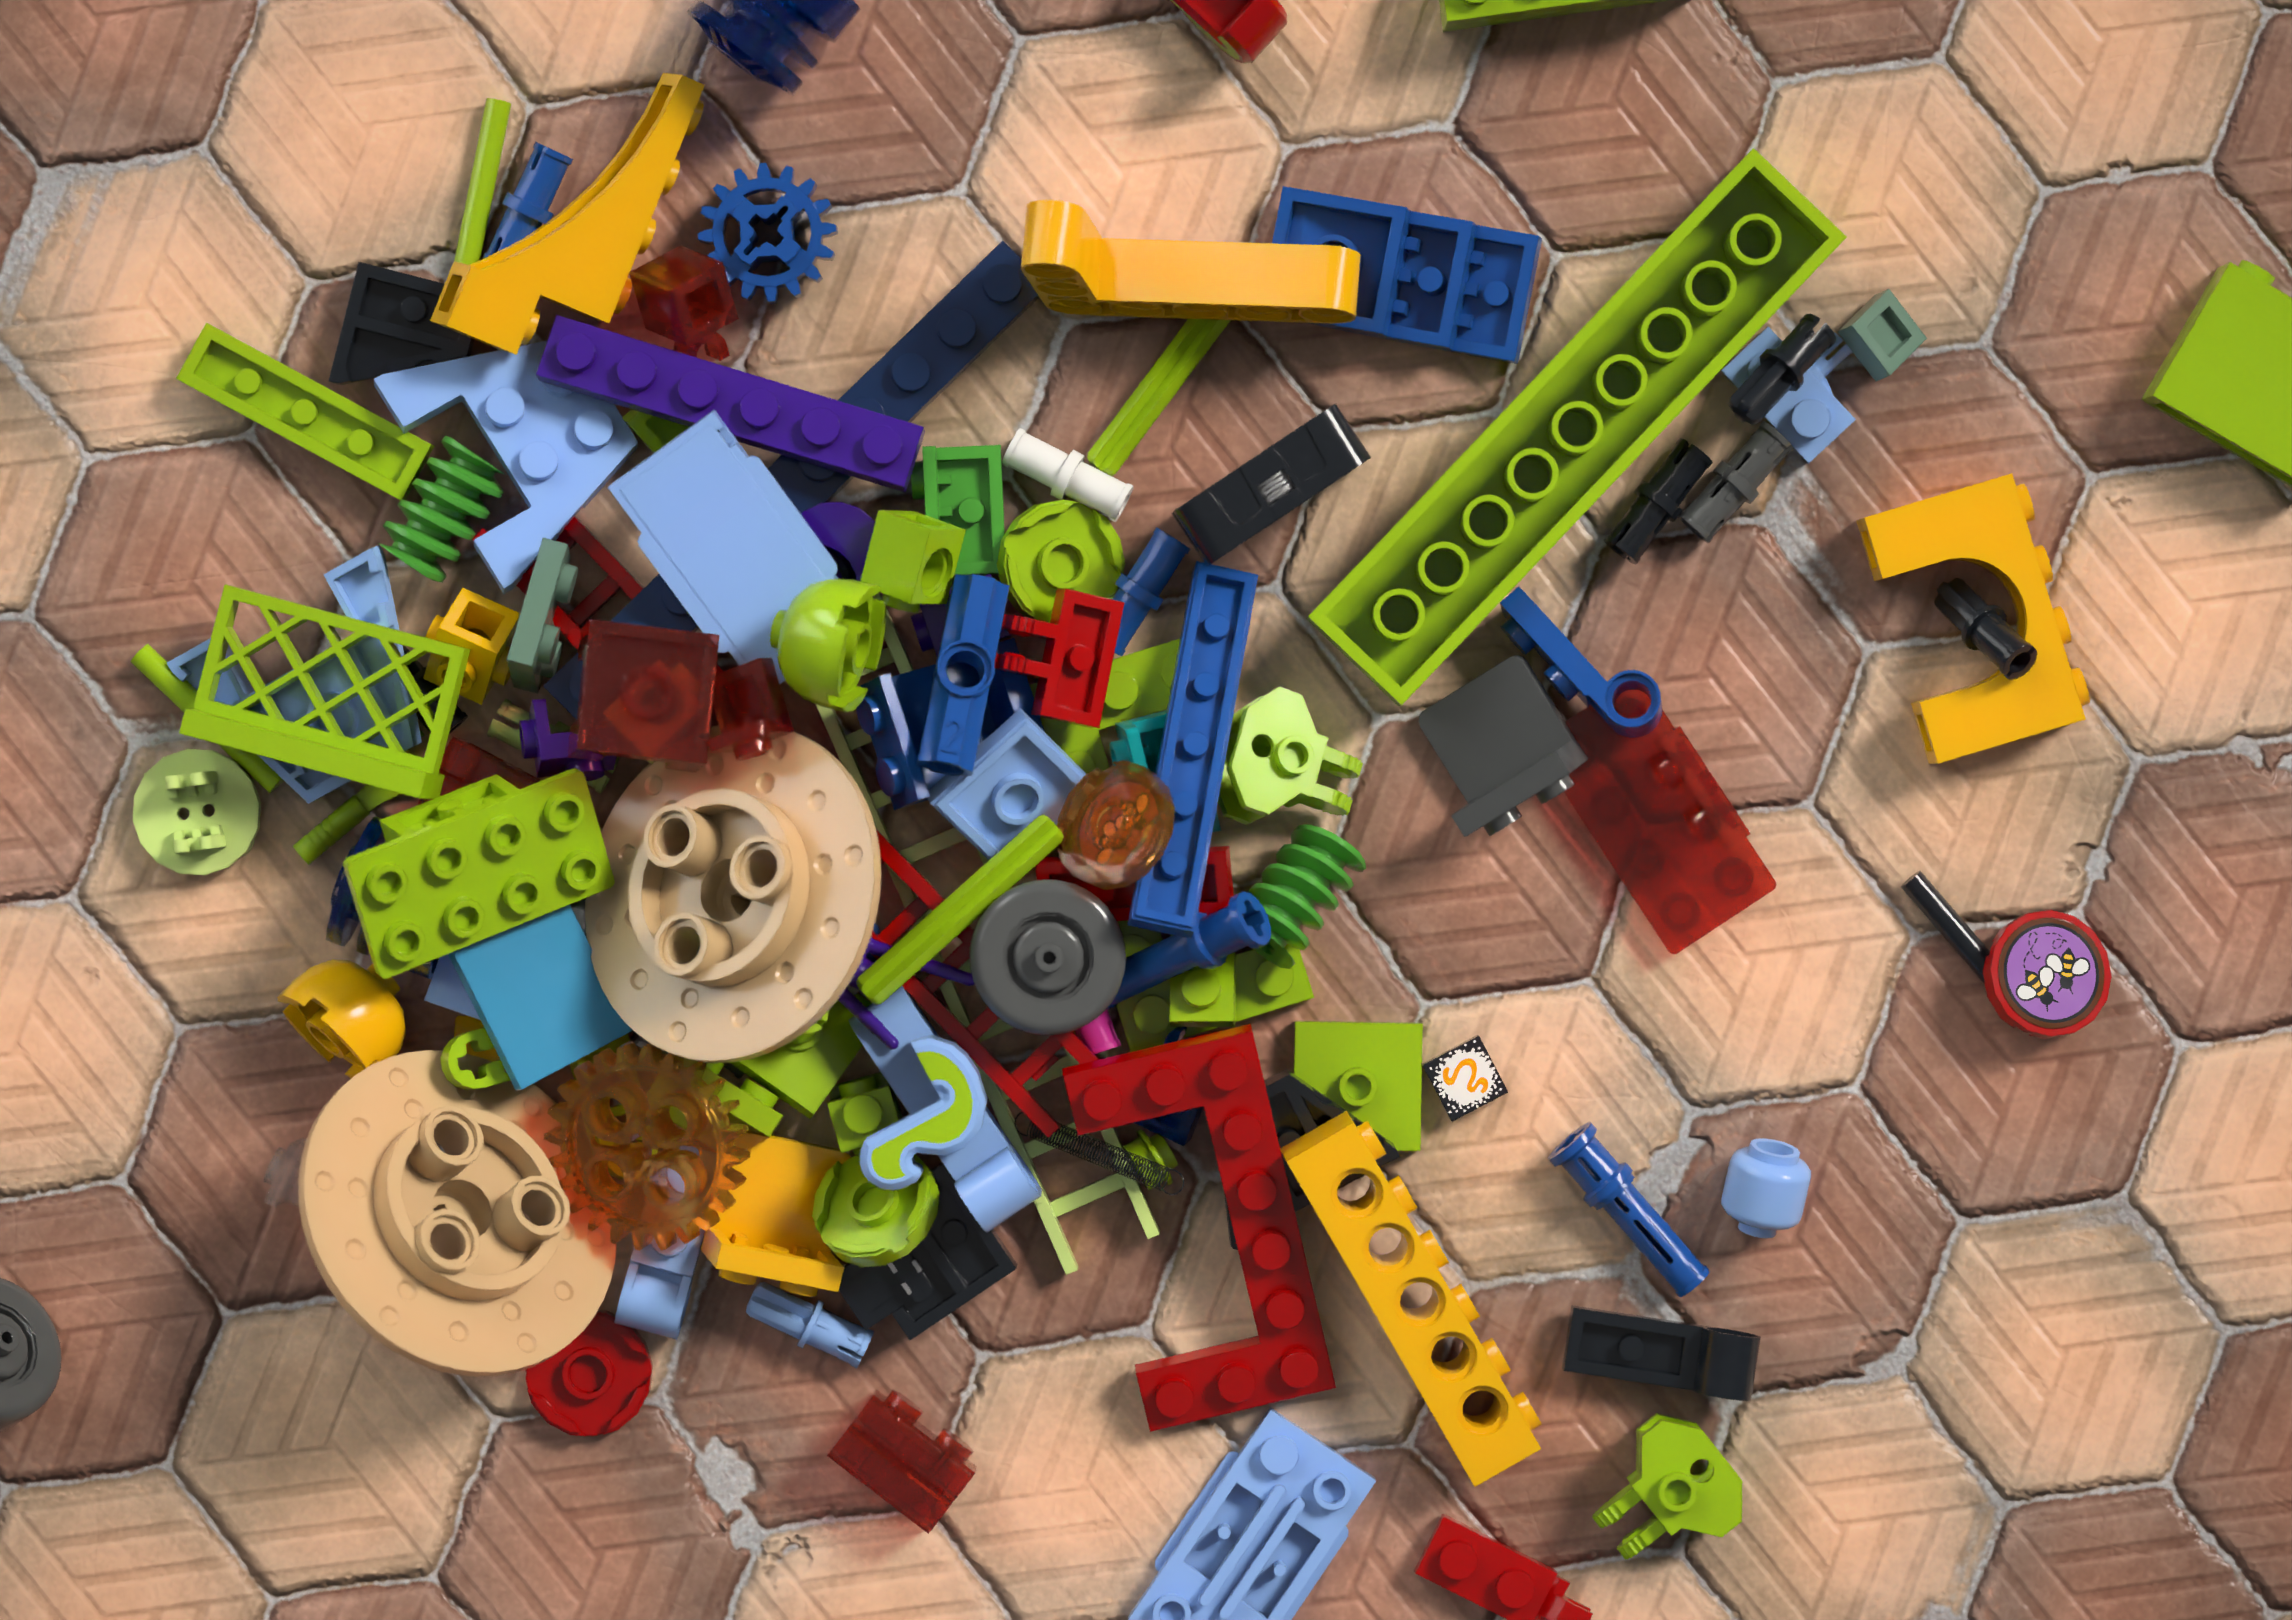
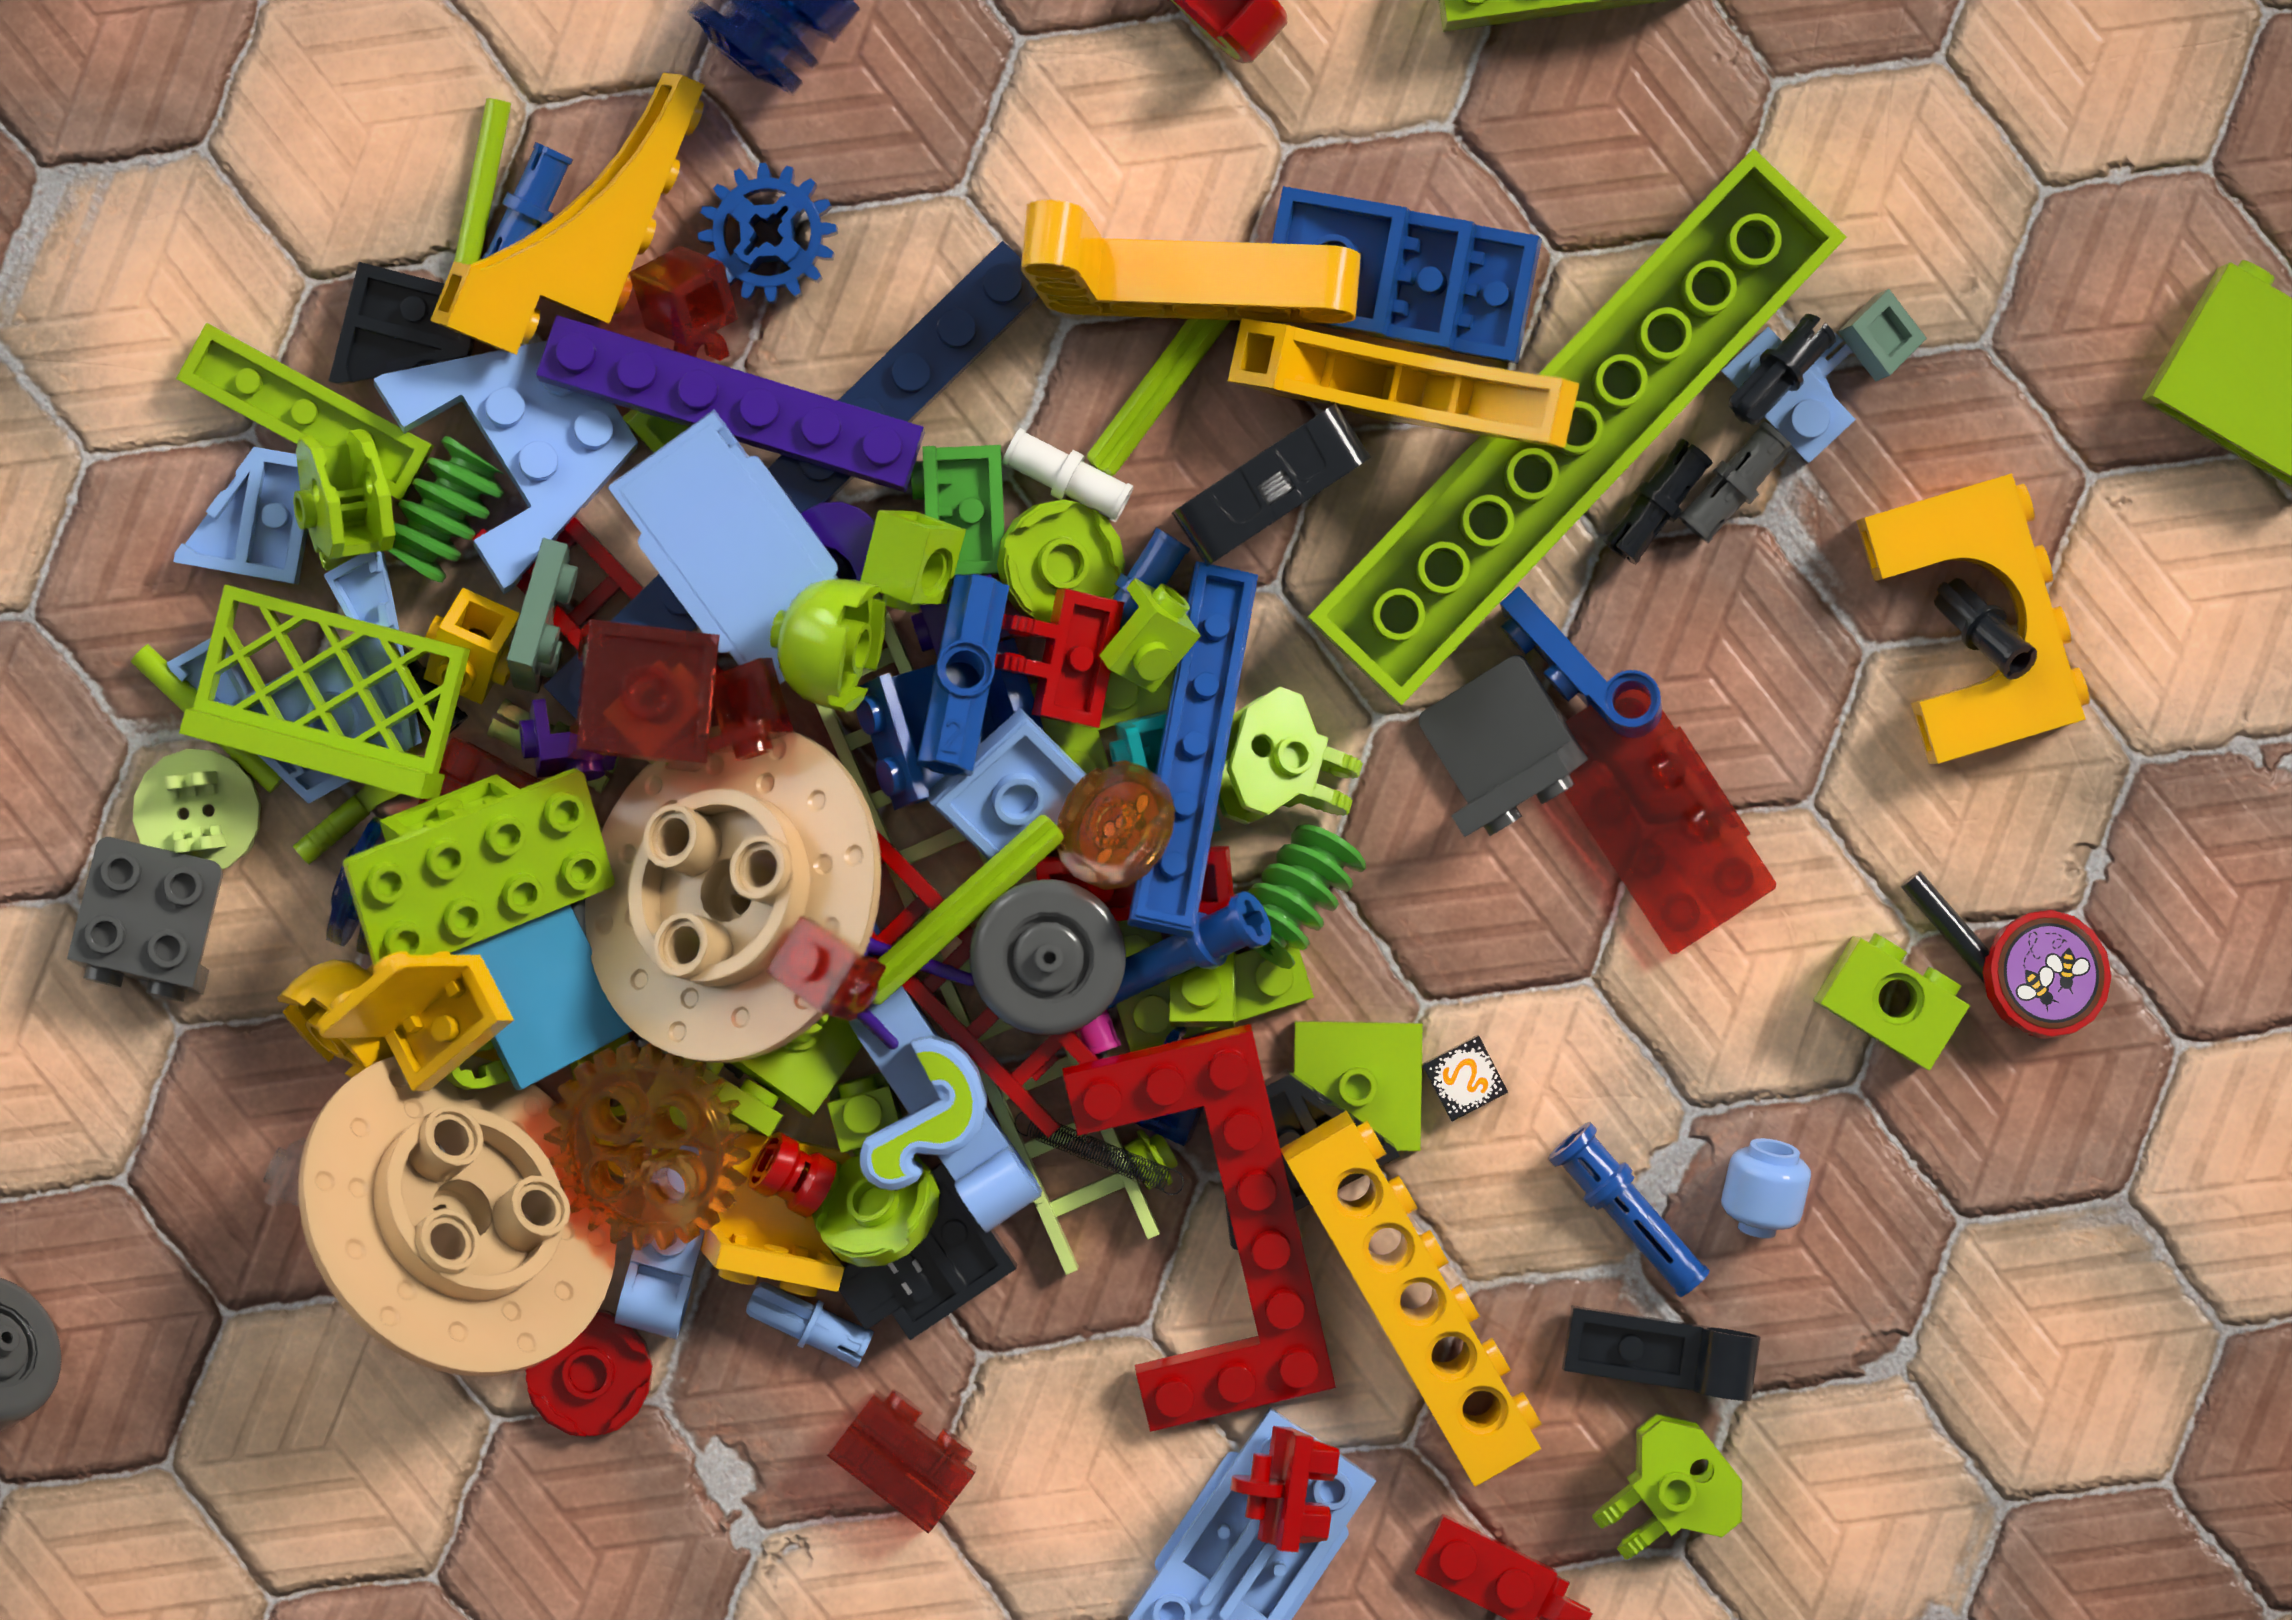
(146, 918): none -> dark grey bracket
(252, 522): none -> light blue wing
(343, 499): none -> lime hinge
(428, 1010): none -> yellow bracket
(792, 1174): none -> red wheel
(826, 971): none -> clear red bracket
(1152, 637): none -> lime bracket
(1280, 1487): none -> red hips
(1402, 384): none -> yellow arch
(1854, 991): none -> lime brick

